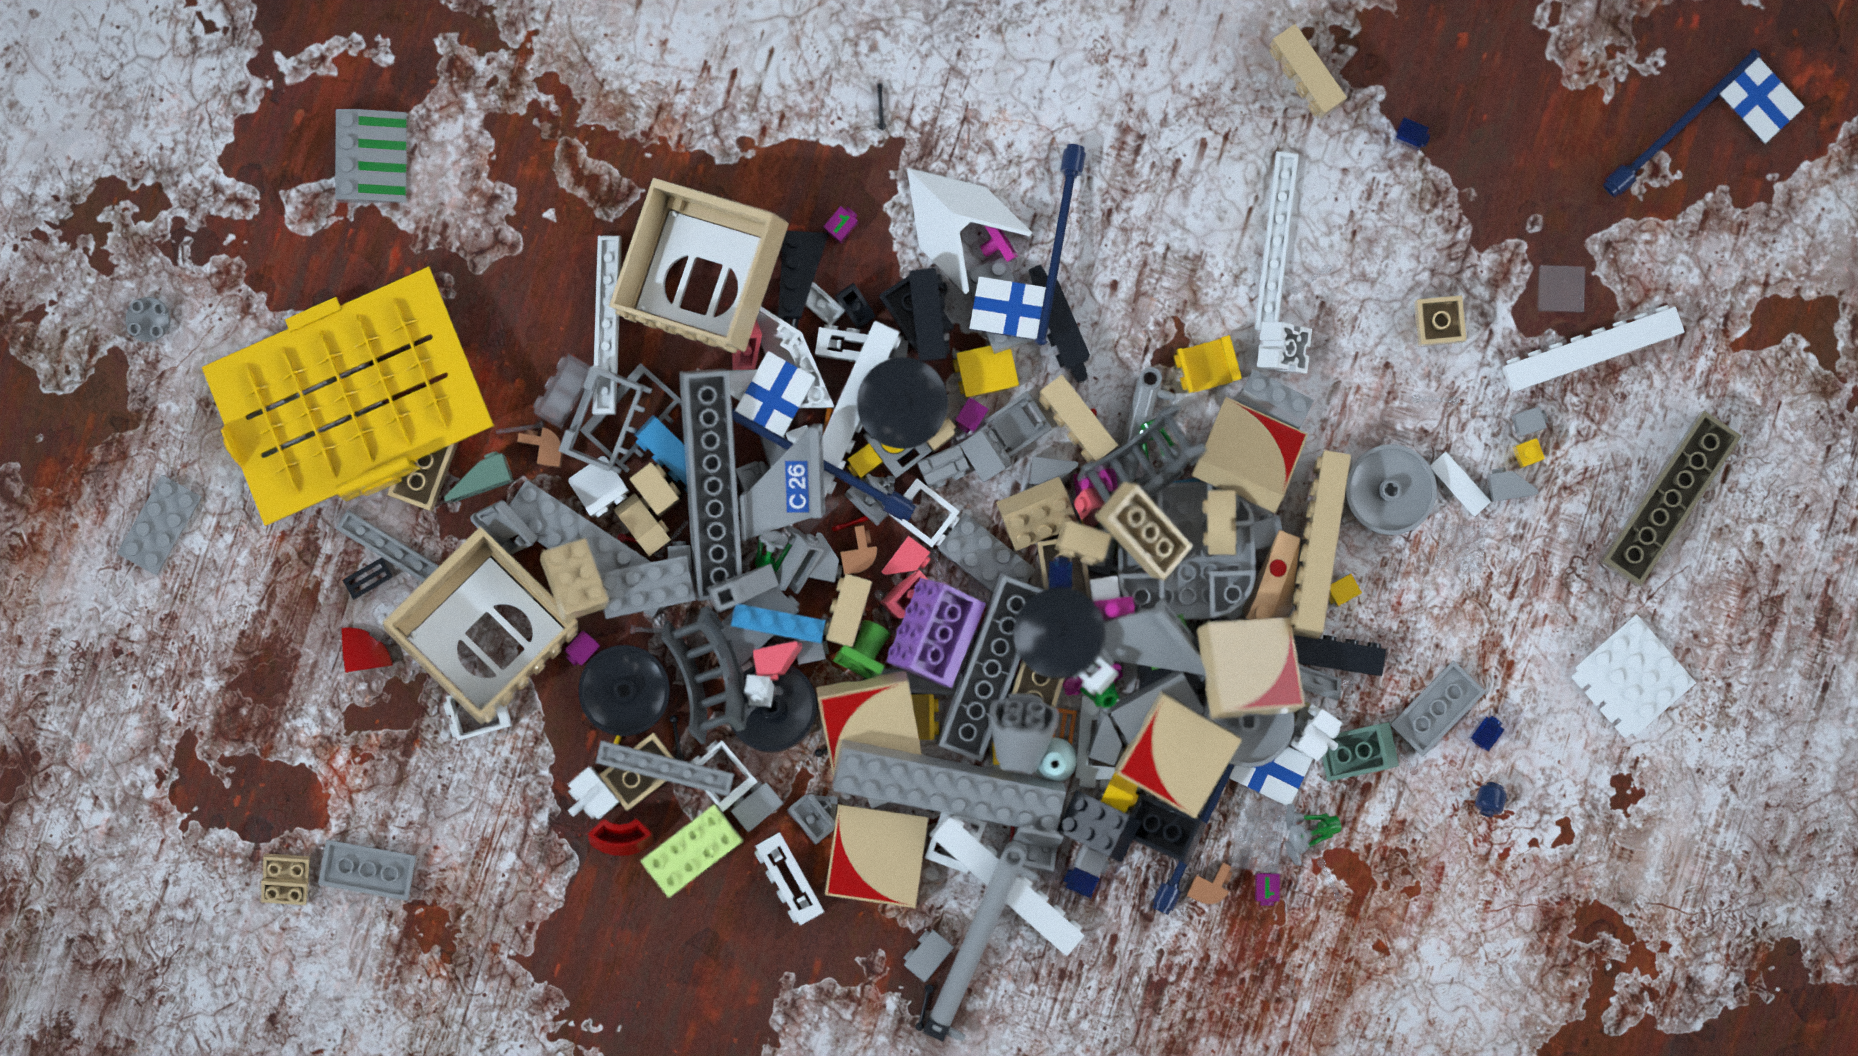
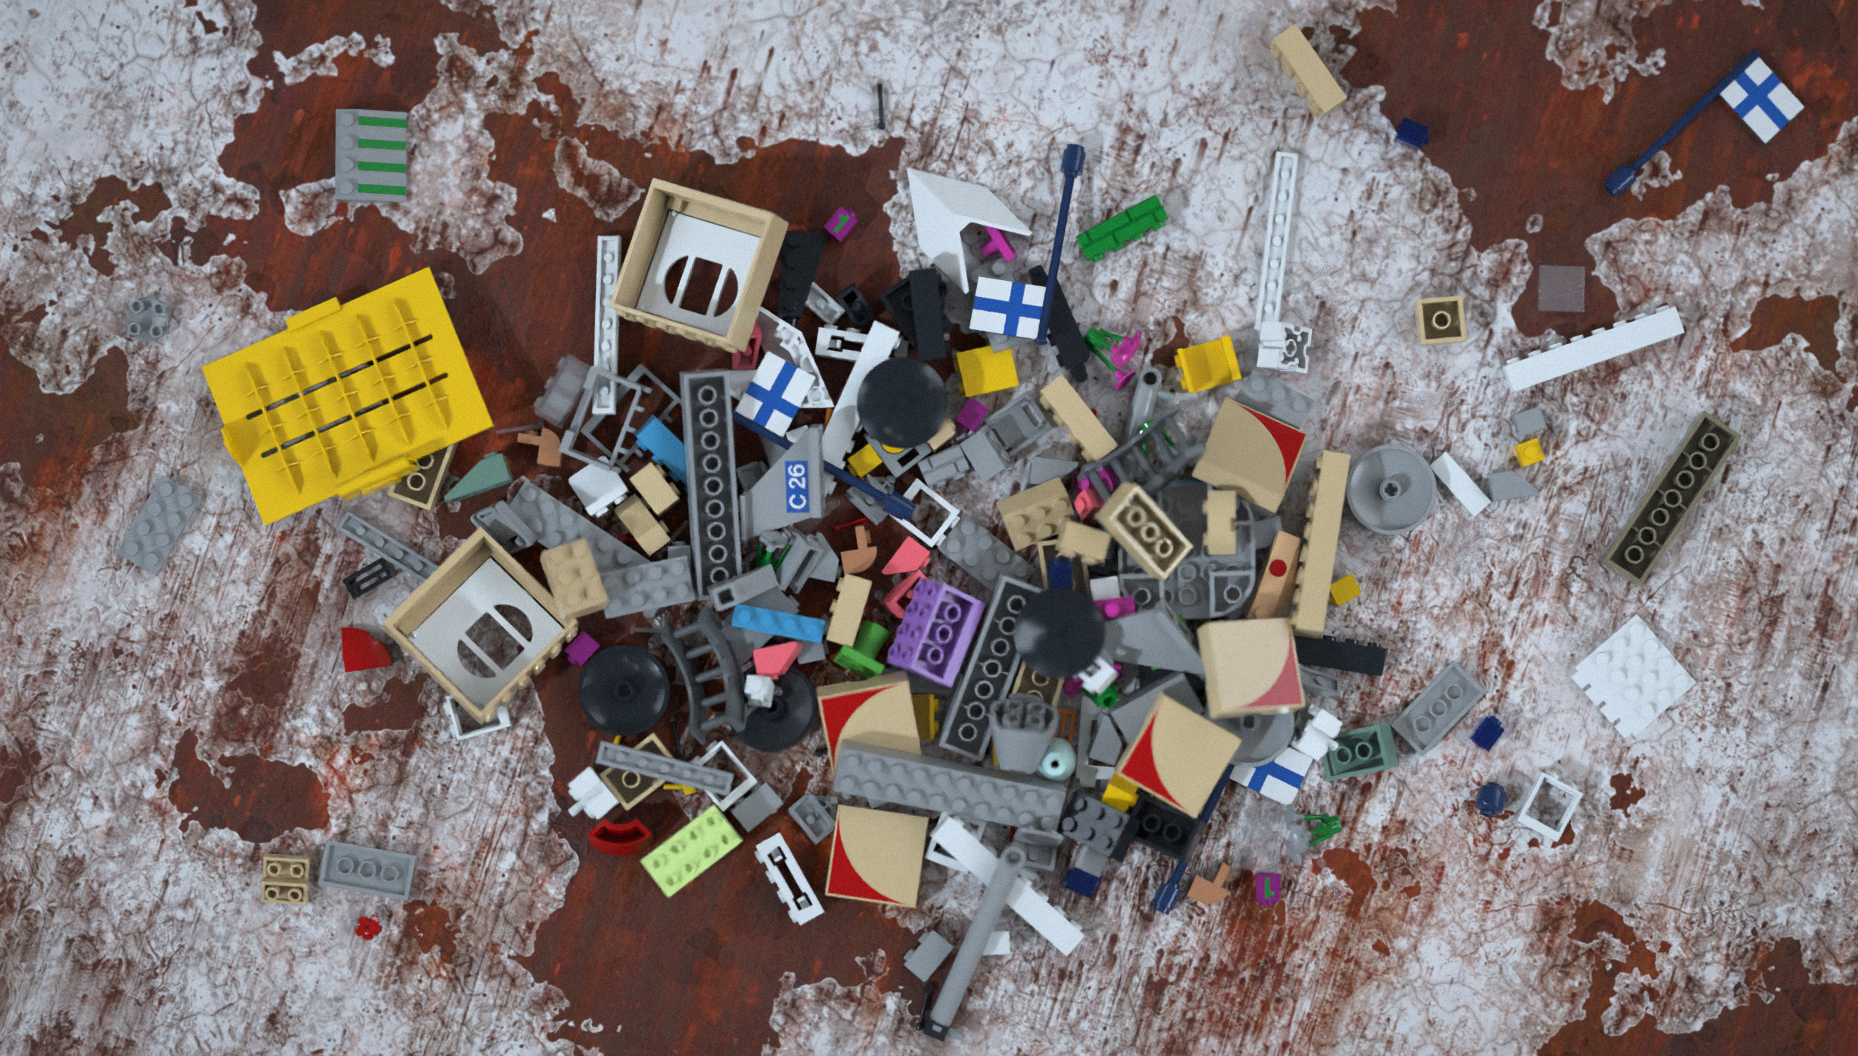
(368, 927): none -> red plant
(686, 789): none -> yellow hand
(998, 943): none -> white brick
(1122, 228): none -> green brick
(1122, 354): none -> plant
(1570, 788): none -> white window

